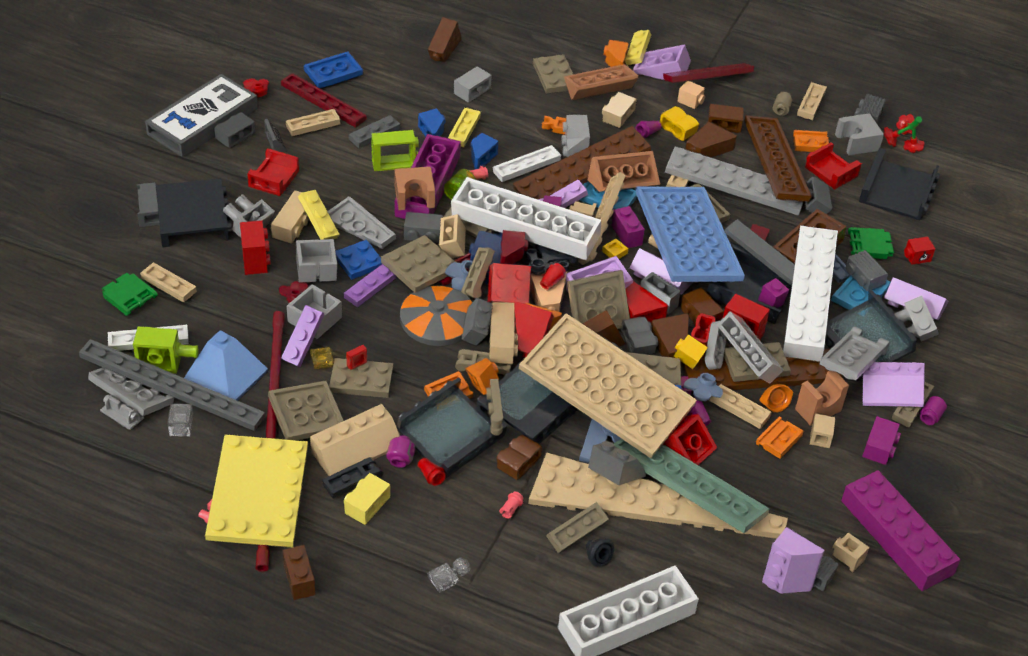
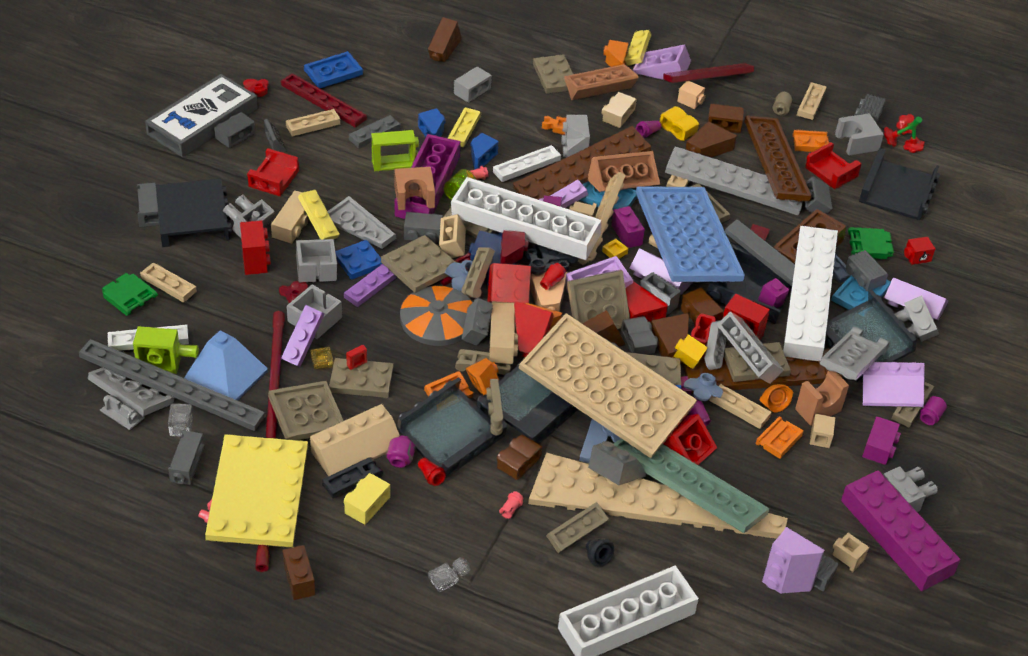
(186, 457): none -> dark grey window
(905, 485): none -> light grey brick

